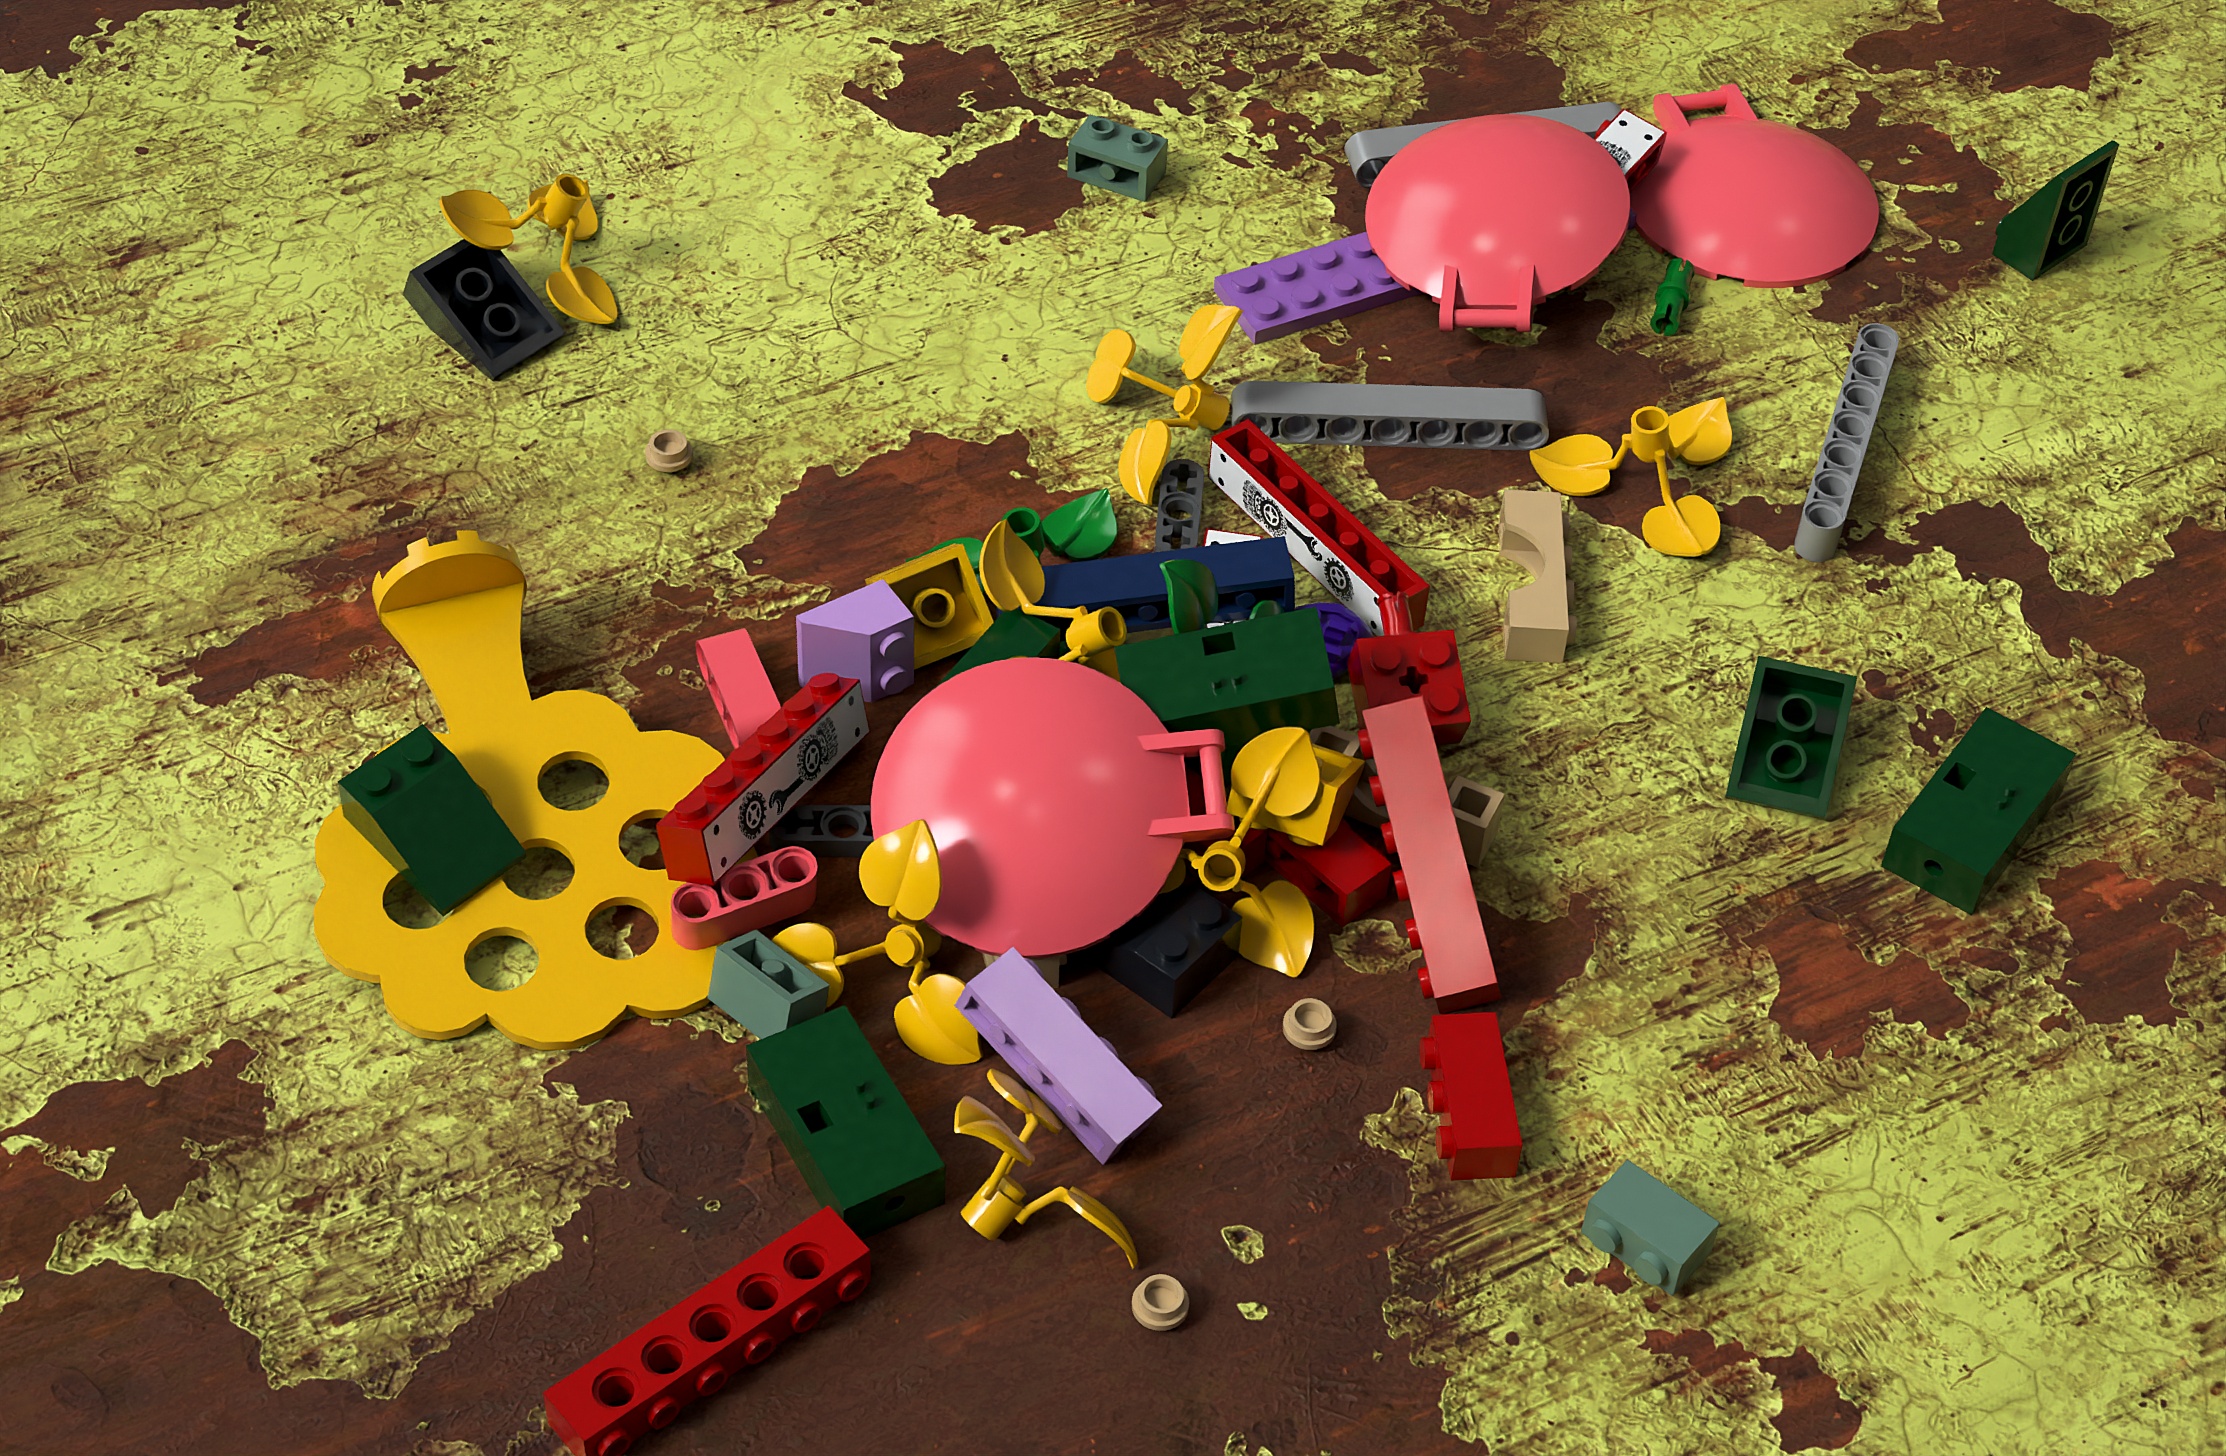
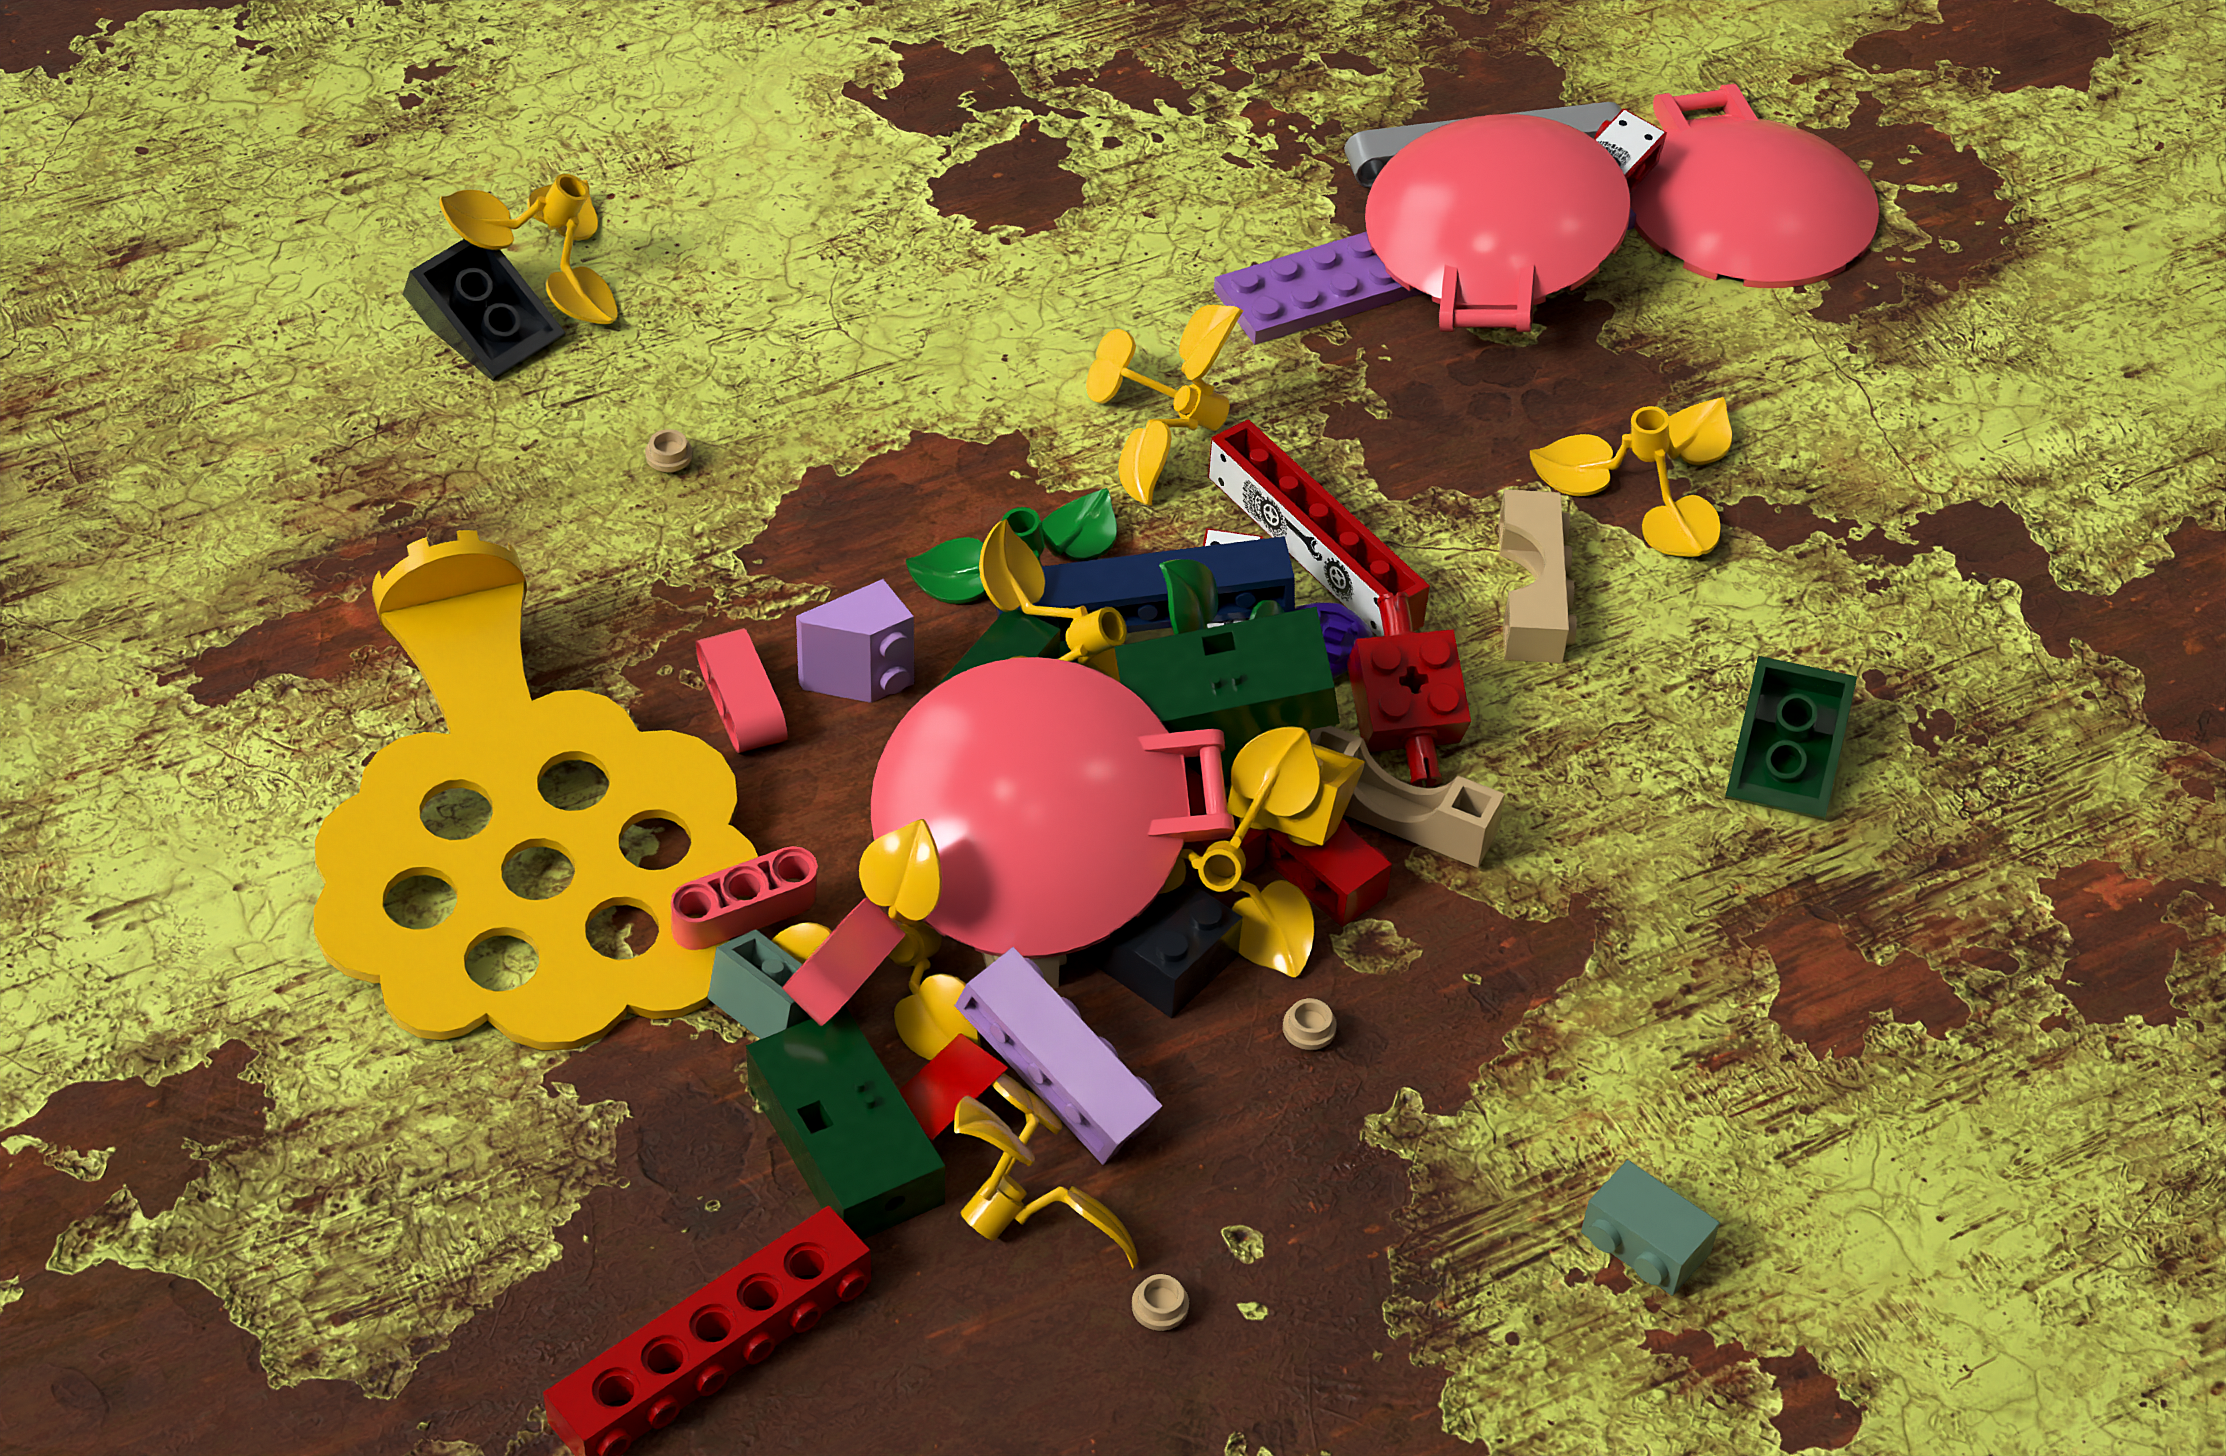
(429, 820): dark green slope -> none
(762, 780): brick -> none
(826, 817): dark grey beam -> none
(843, 961): none -> coral beam
(942, 1083): none -> red sticker
(944, 602): yellow slope -> none
(1117, 157): sand green brick -> none
(1171, 500): dark grey beam -> none
(1393, 415): light grey beam -> none
(1430, 855): brick -> none
(1471, 1096): red brick -> none
(1672, 296): green pin -> none
(1846, 443): light grey beam -> none
(1978, 810): dark green brick -> none
(2056, 217): dark green slope -> none

